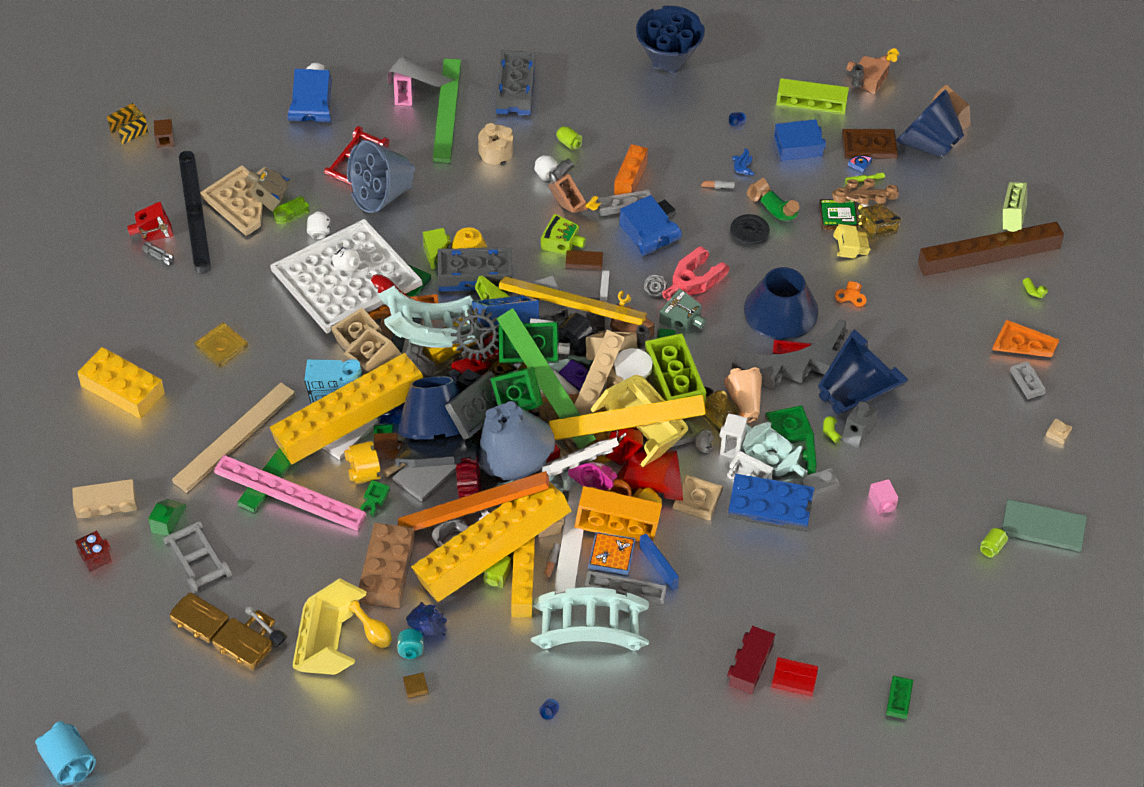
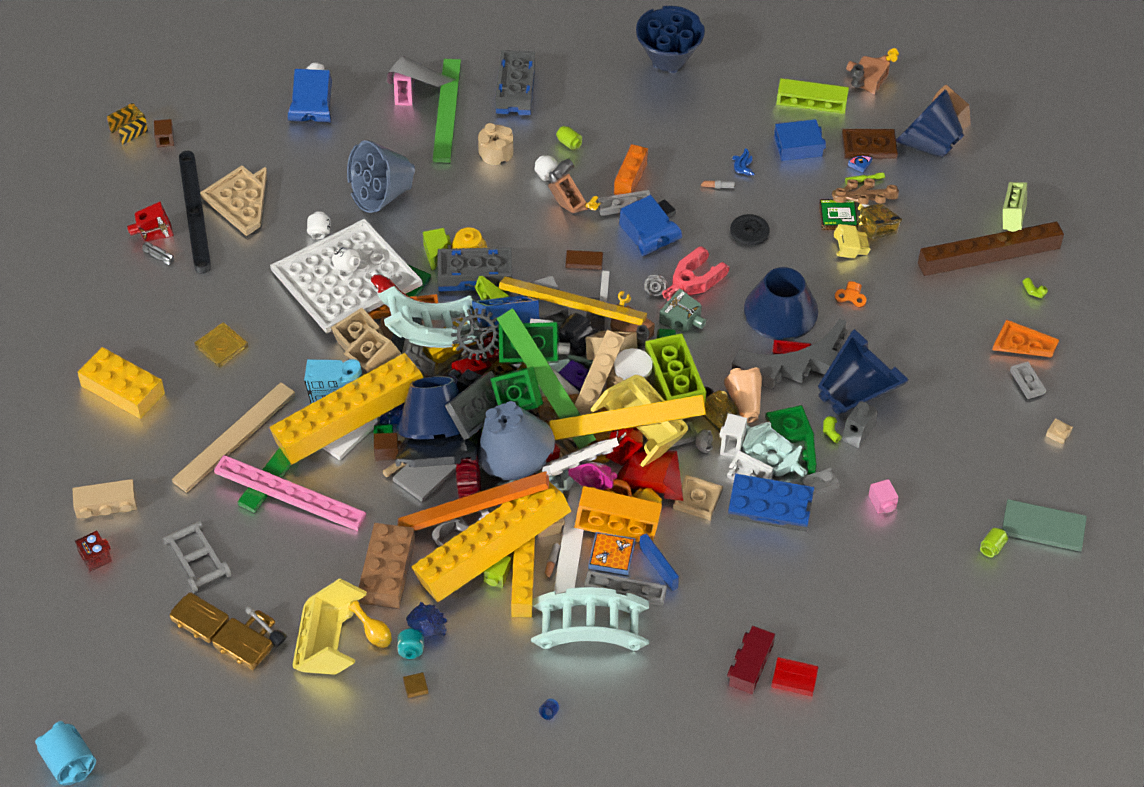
(165, 516): green slope -> none
(268, 187): dark tan torso -> none
(292, 209): clear neon green piece -> none
(358, 134): red piece -> none
(363, 463): yellow brick -> none
(375, 495): green plate -> none
(561, 236): lime torso -> none
(740, 116): clear blue piece -> none
(773, 203): piece -> none
(899, 697): green plate -> none

